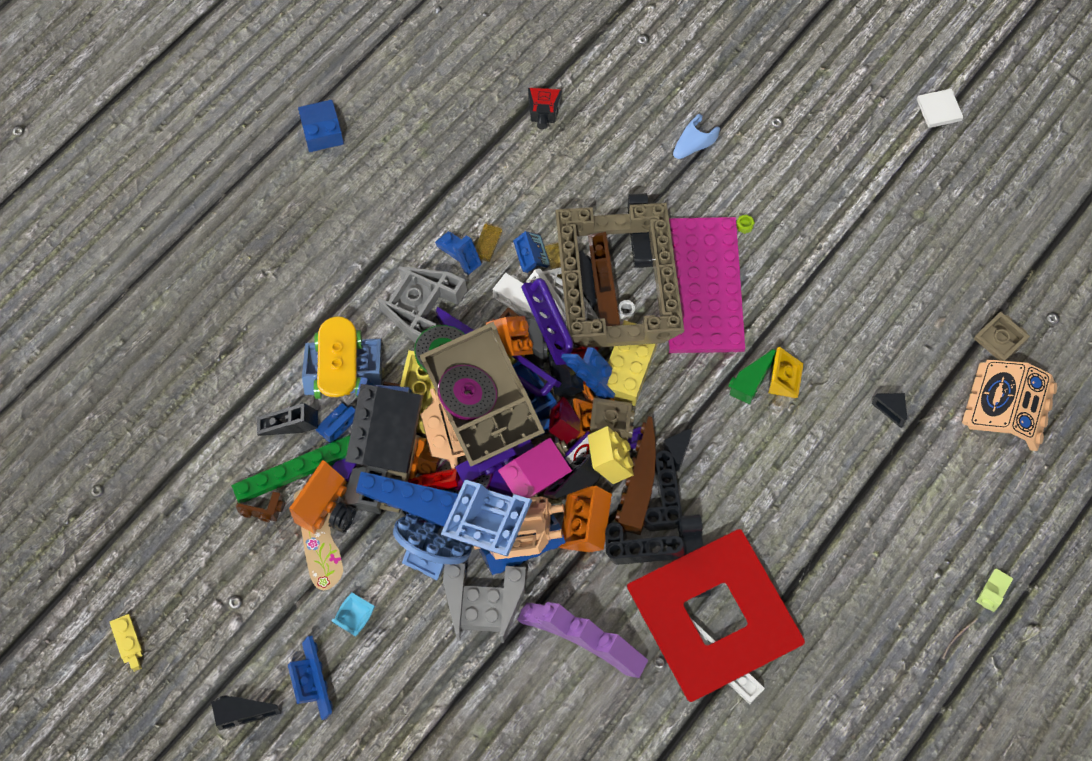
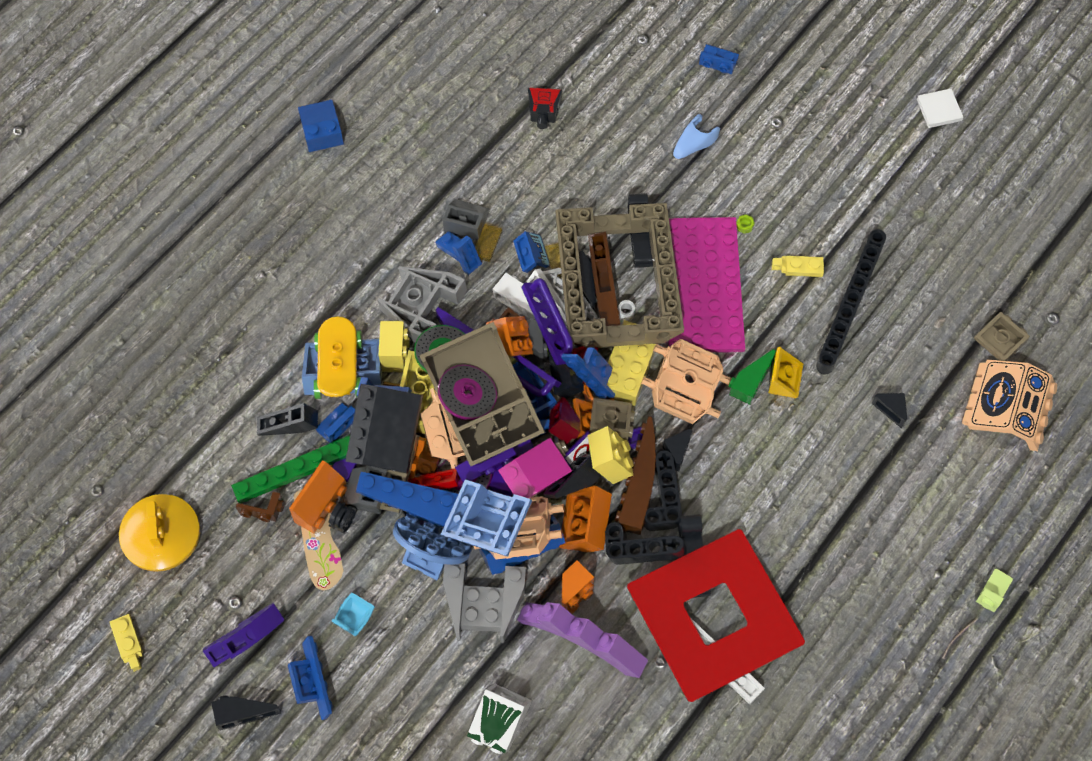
(159, 532): none -> yellow bracket
(244, 636): none -> dark purple slope
(393, 346): none -> light yellow brick
(465, 219): none -> dark grey slope
(498, 718): none -> slope
(576, 586): none -> orange slope
(682, 360): none -> light nougat piece
(718, 59): none -> blue bracket
(799, 266): none -> light yellow hinge
(850, 308): none -> black beam

